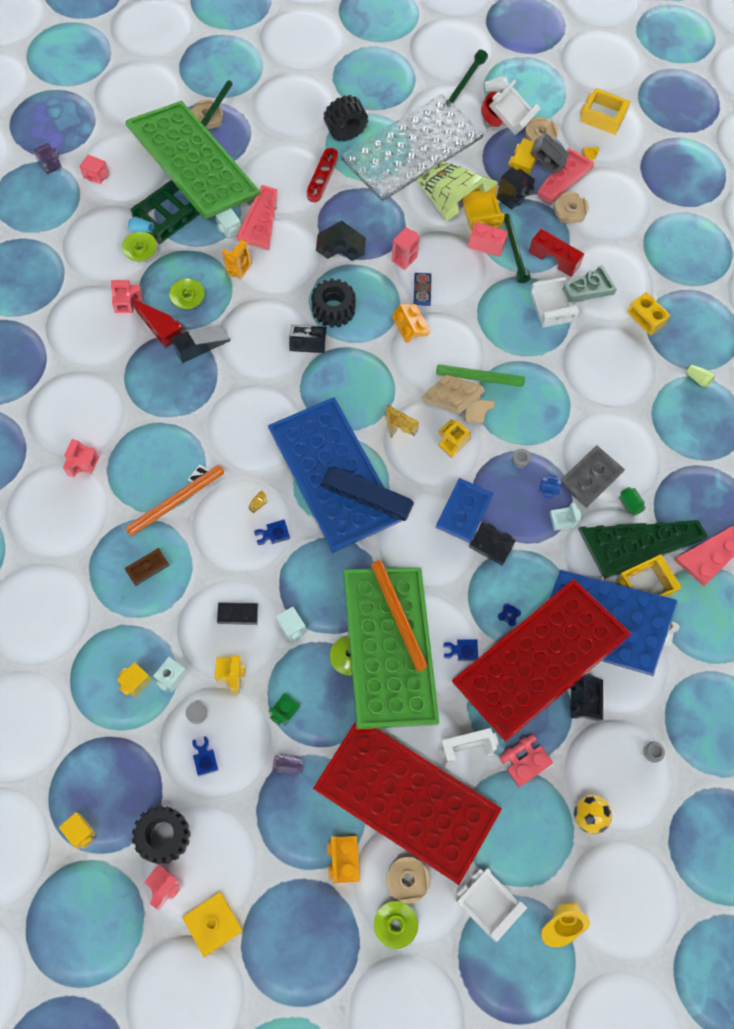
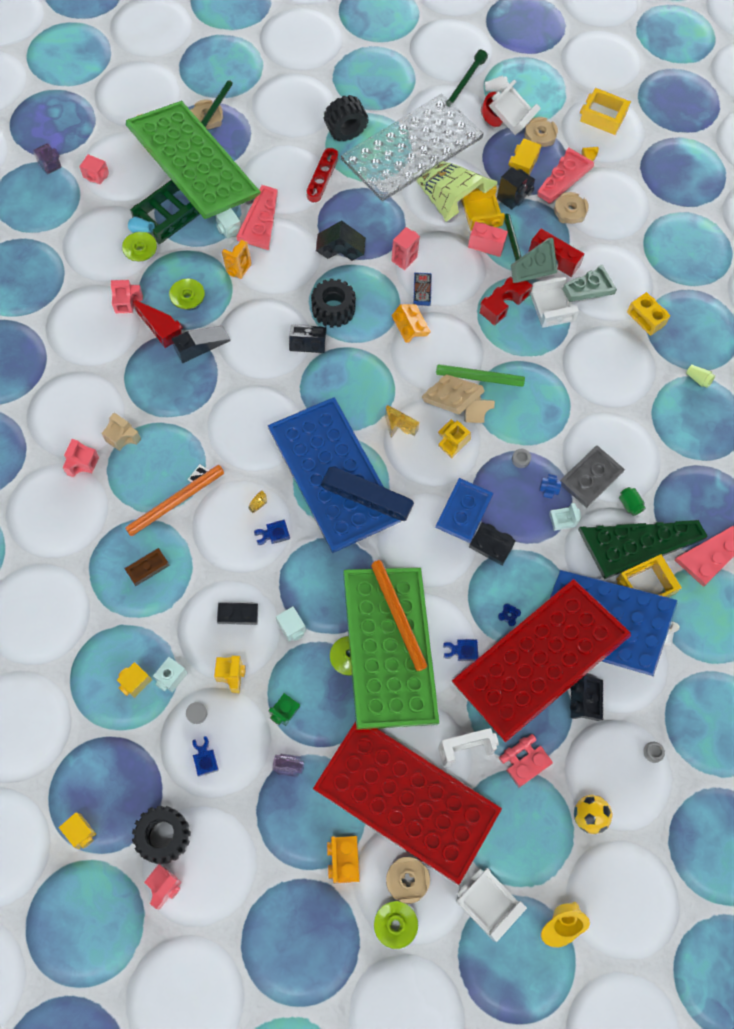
(120, 432): none -> tan brick
(212, 924): yellow plate -> none
(495, 308): none -> red arch
(536, 263): none -> sand green wing
(549, 153): dark grey brick -> none

